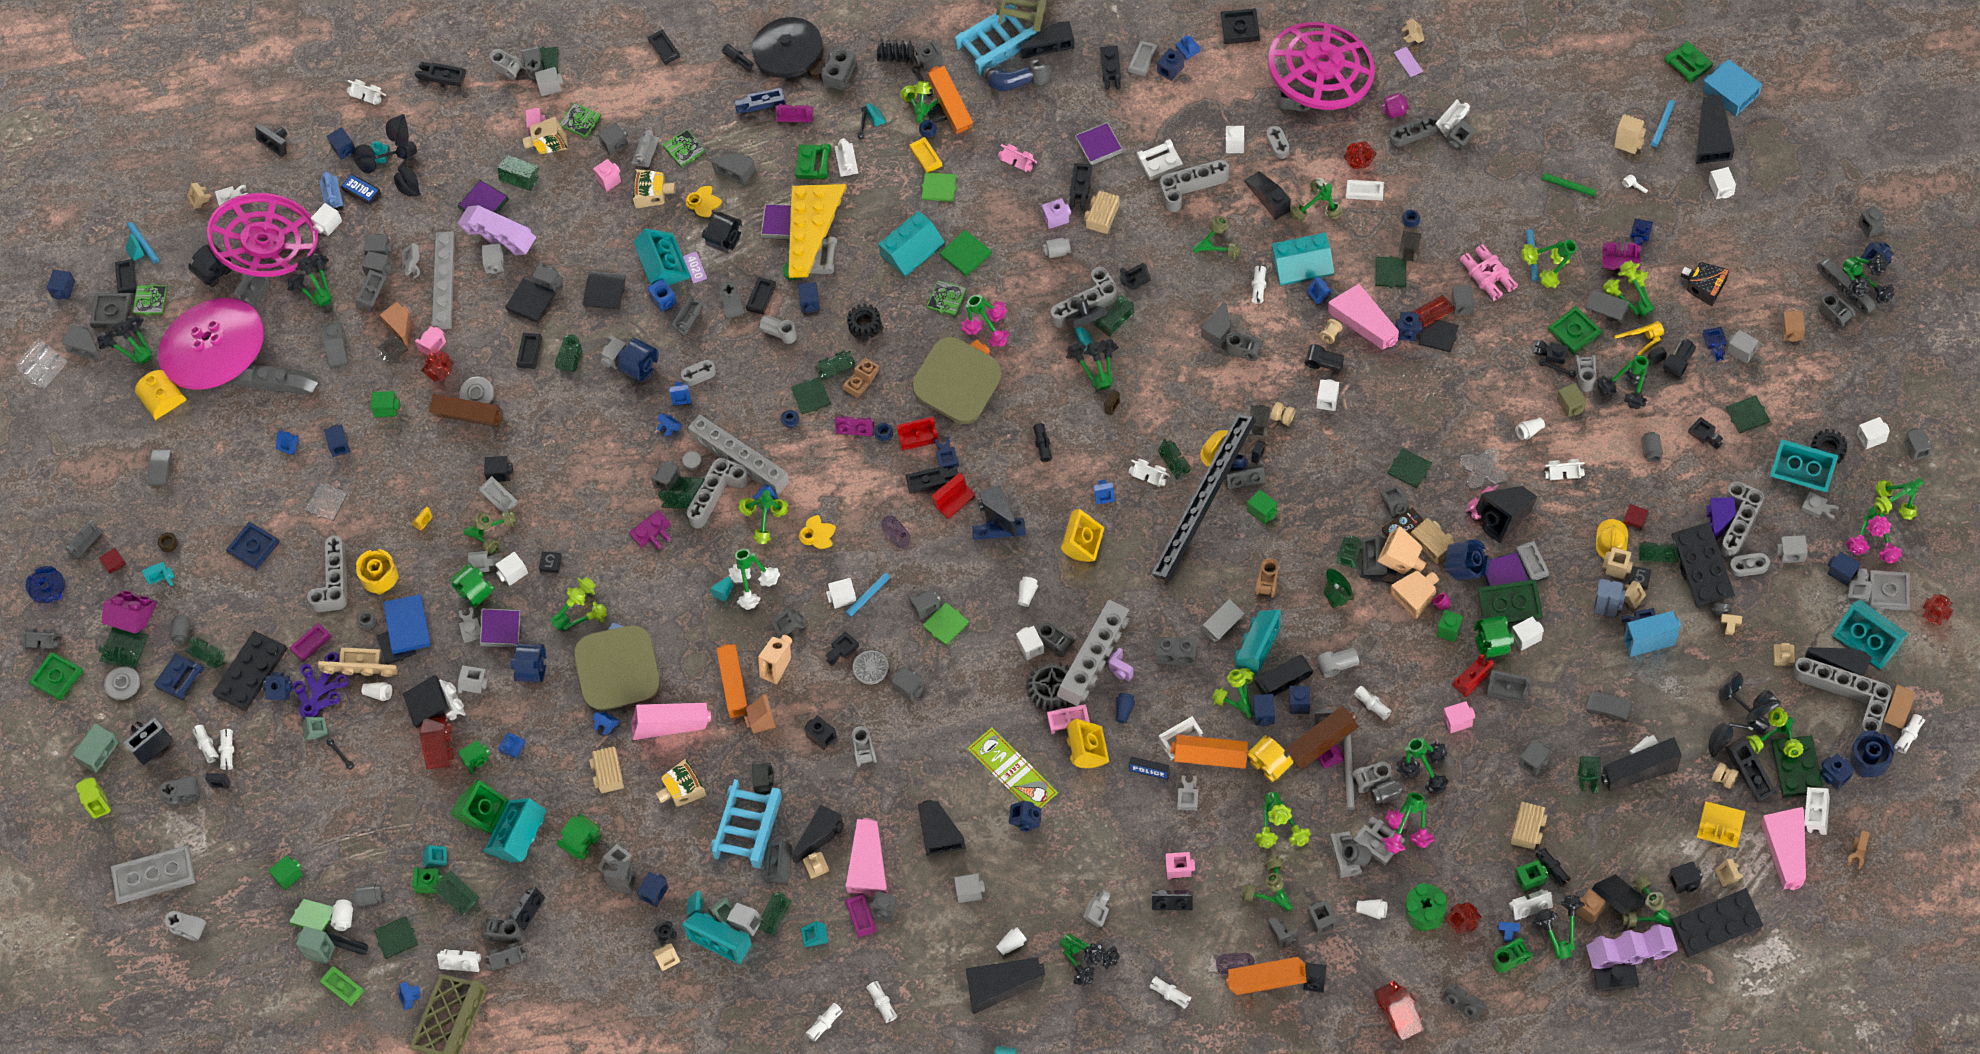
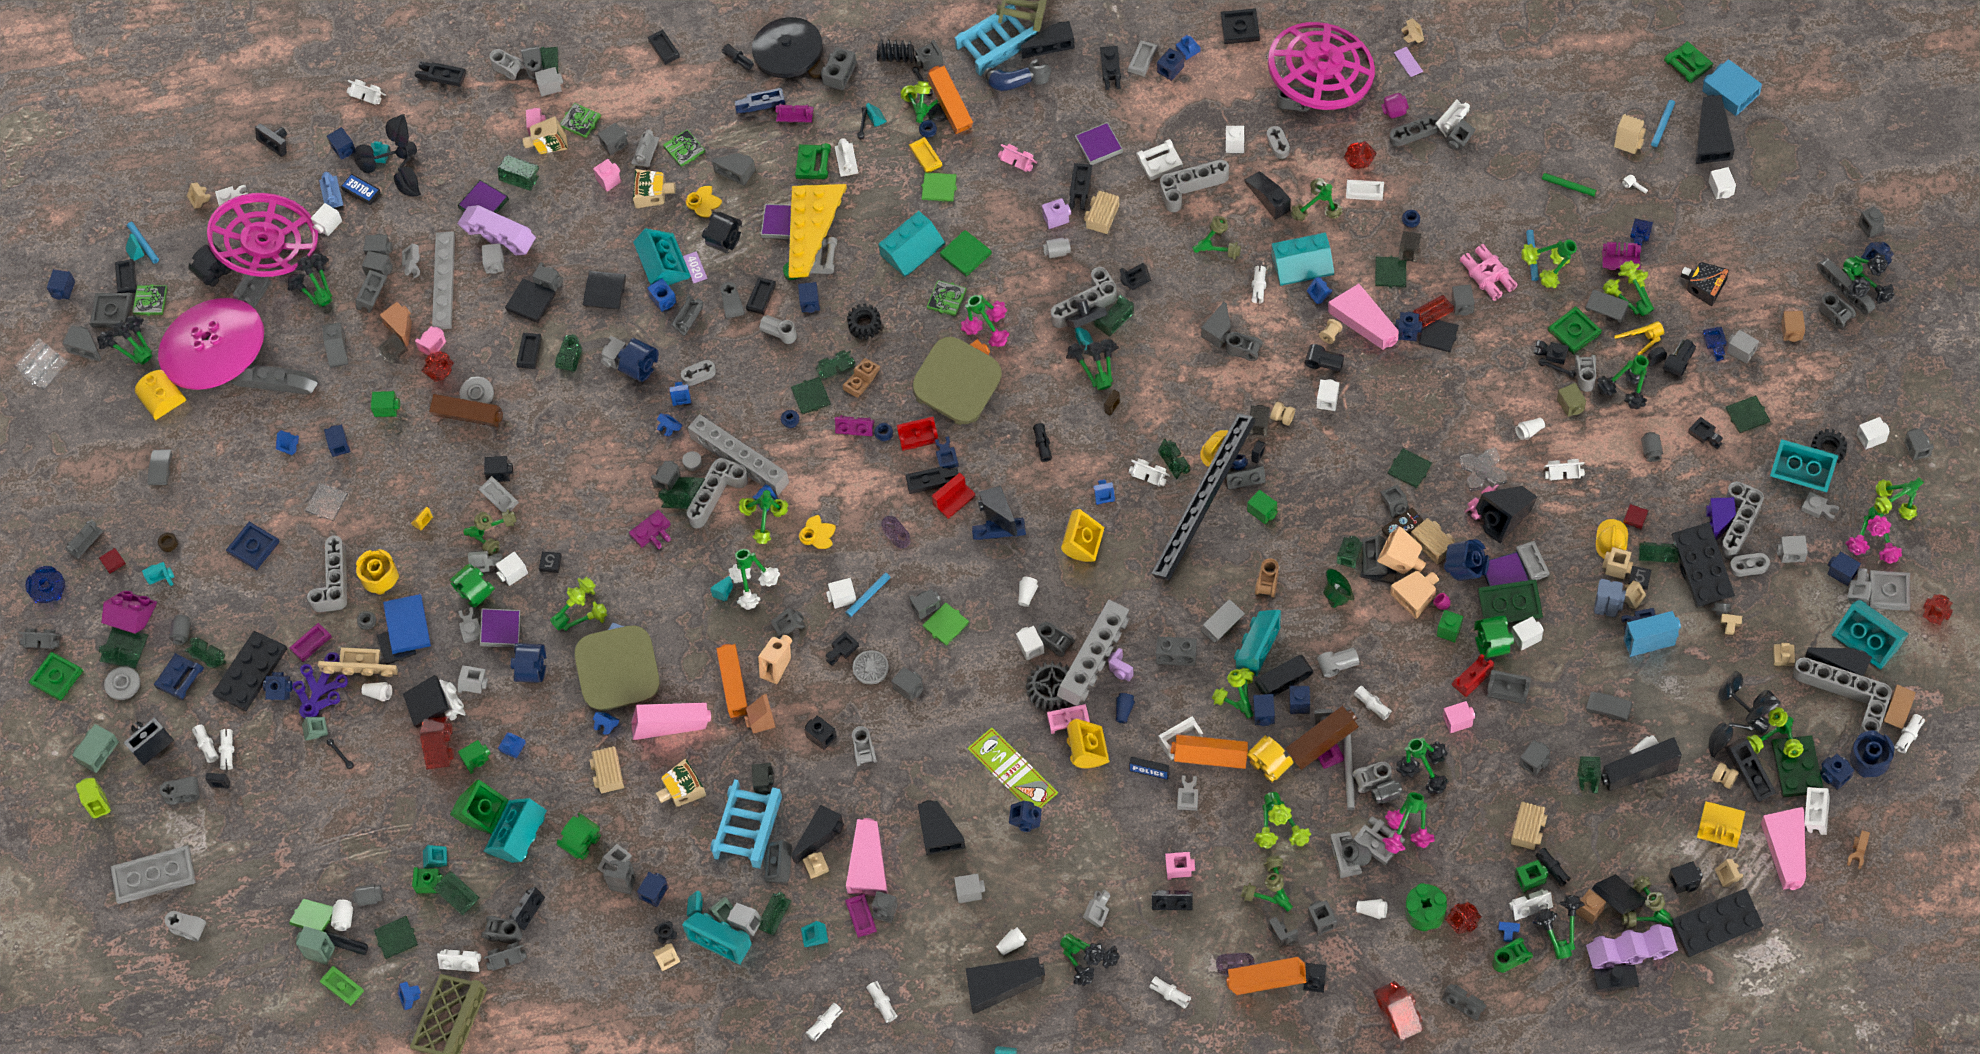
(286, 872): green brick -> none

